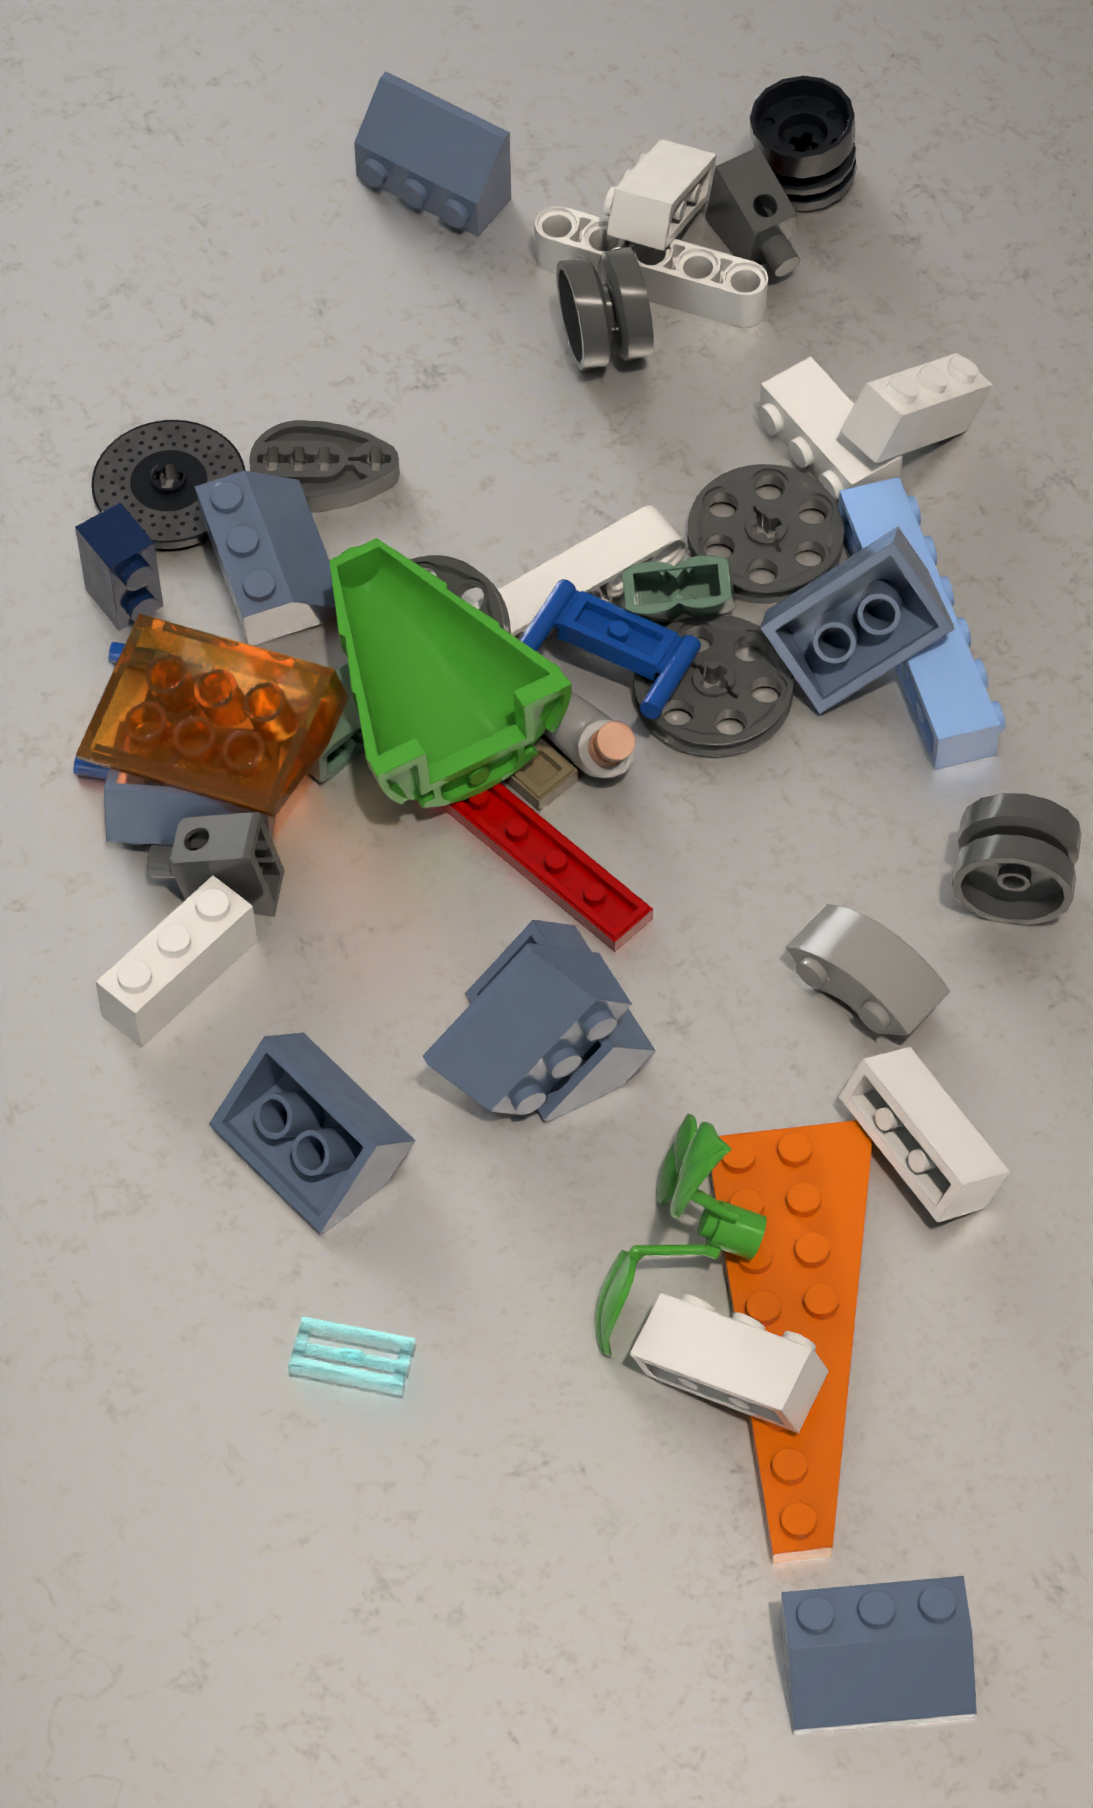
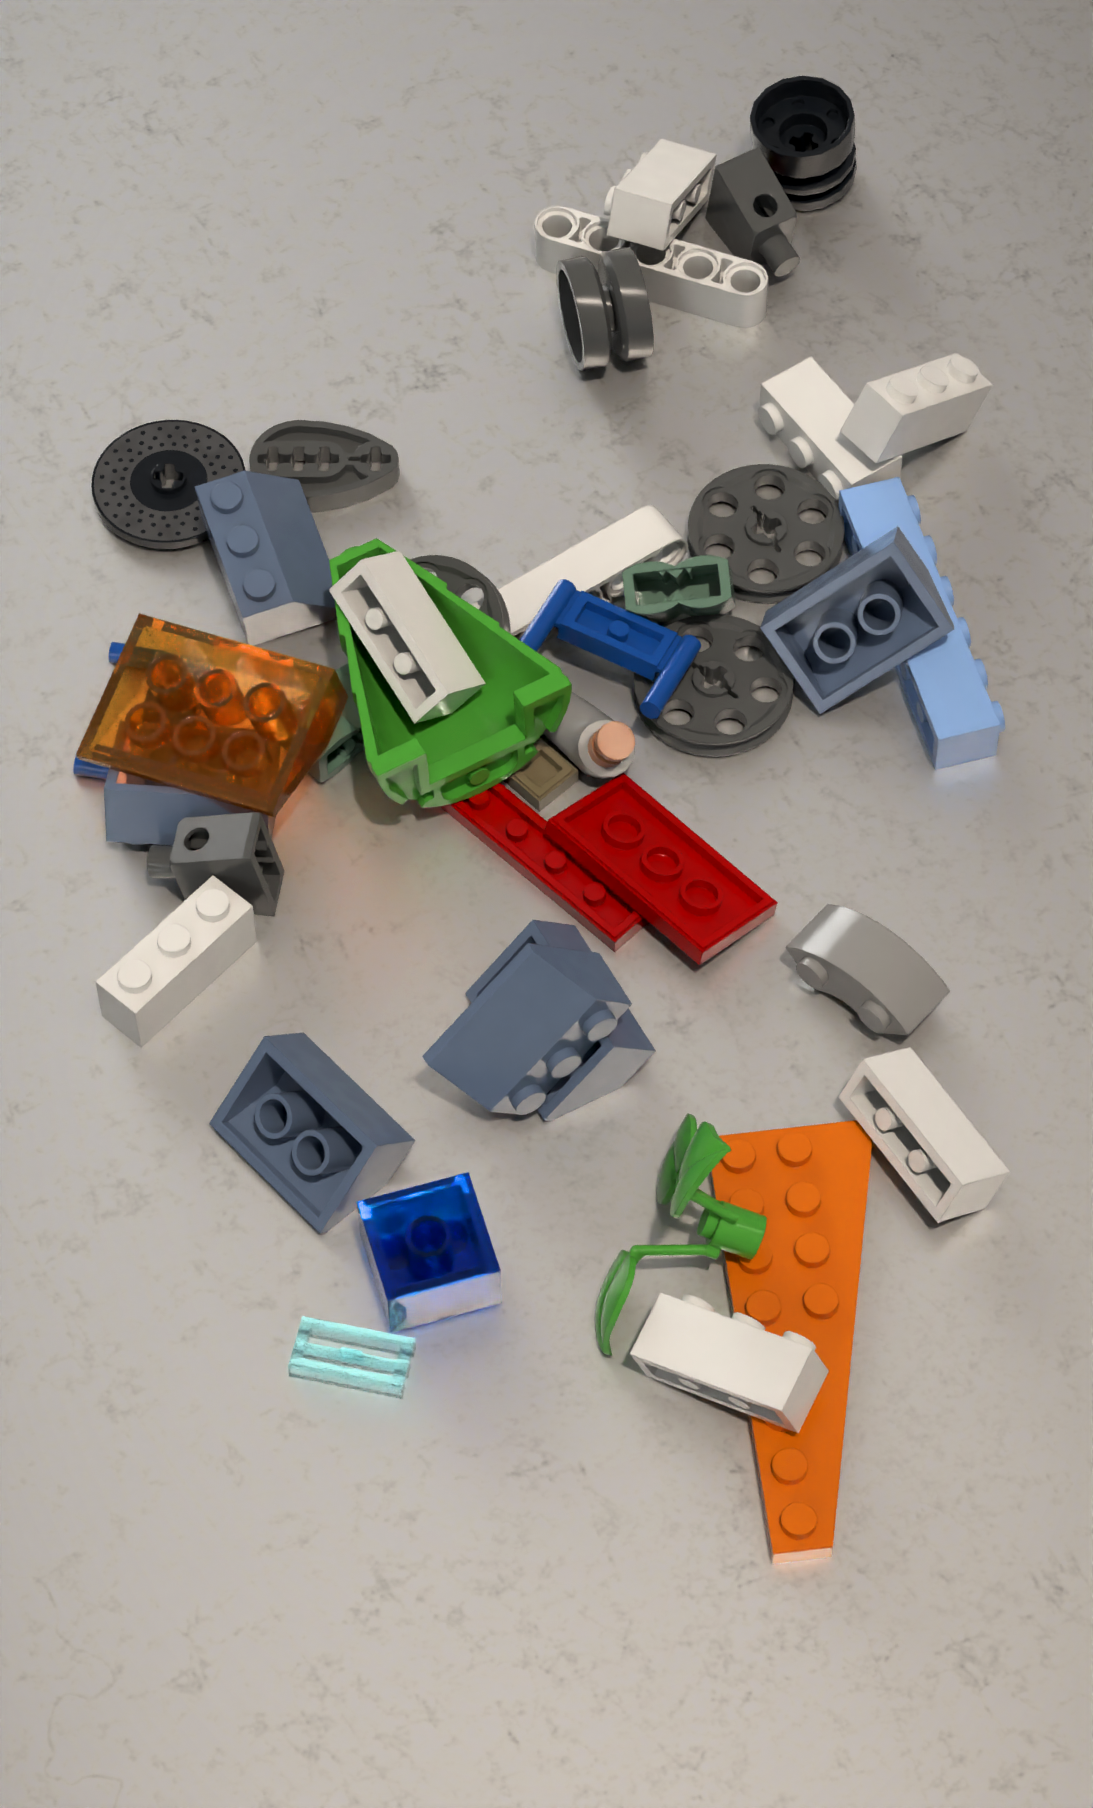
(119, 566): dark blue brick -> none
(407, 636): none -> white brick
(429, 1252): none -> clear blue brick
(434, 155): sand blue slope -> none
(661, 868): none -> red tile
(878, 1655): sand blue slope -> none
(1016, 858): dark grey wheel -> none

